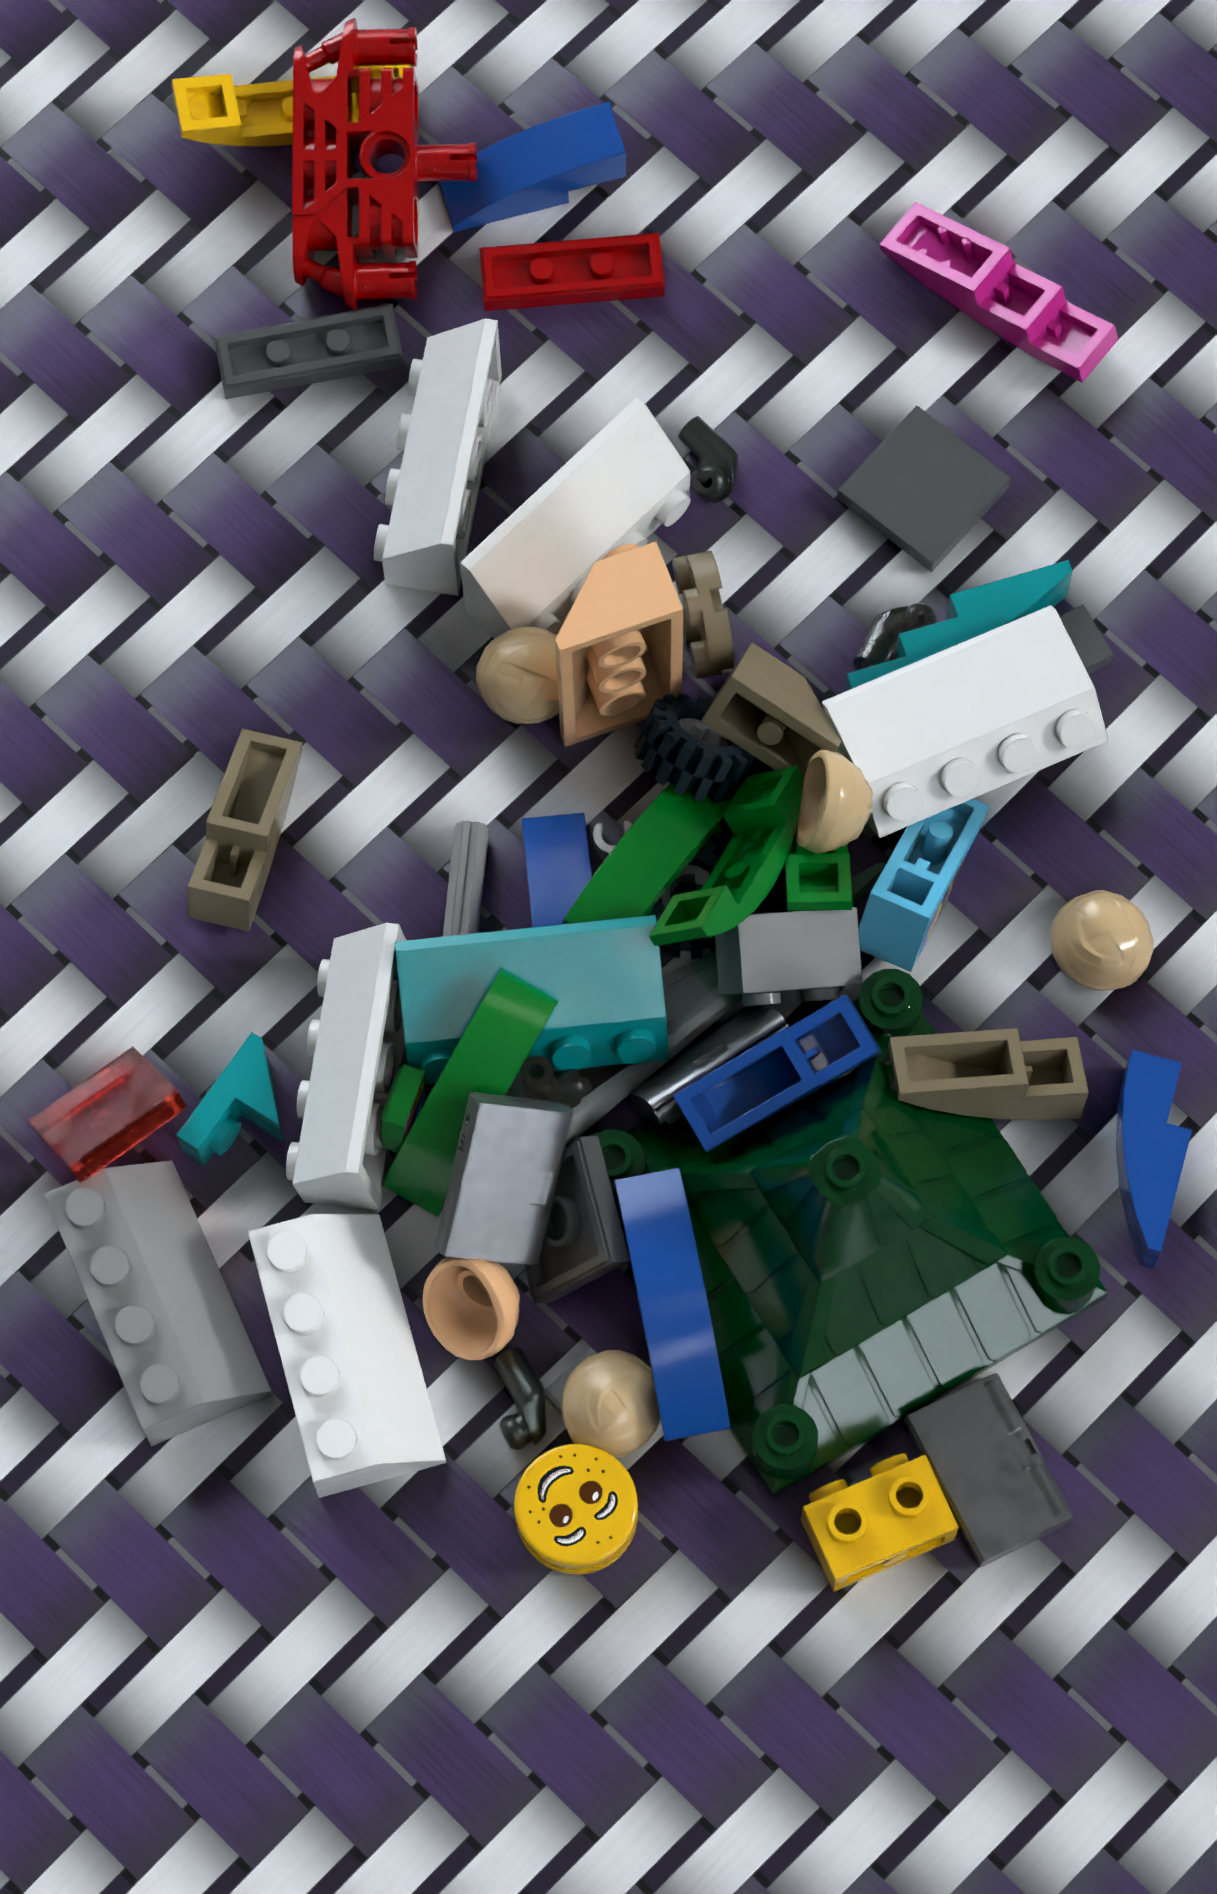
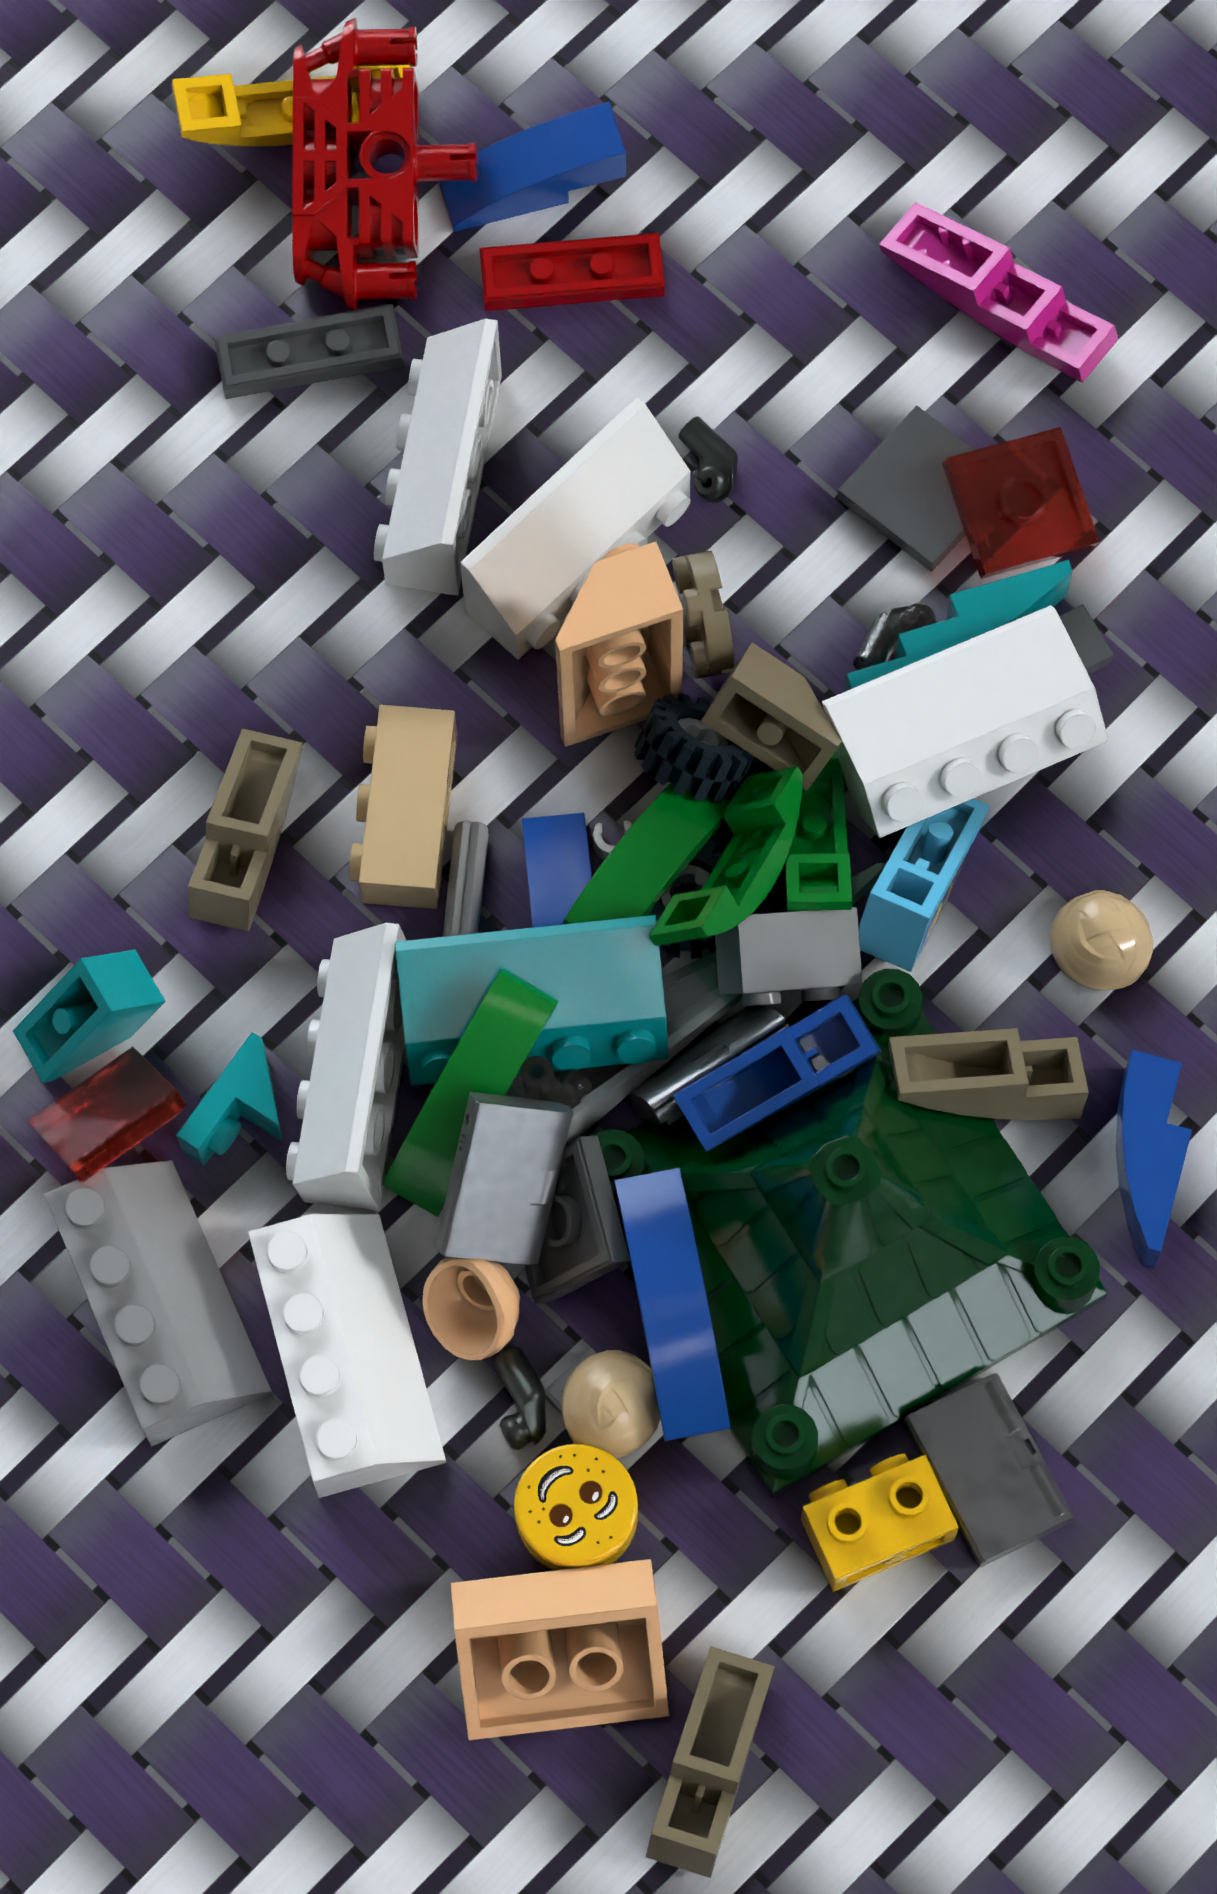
(88, 1013): none -> teal slope
(402, 1107): green tile -> none
(405, 806): none -> tan brick
(520, 675): tan piece -> none
(559, 1649): none -> light nougat slope
(709, 1762): none -> dark tan slope
(833, 803): tan piece -> none
(1020, 502): none -> clear red tile

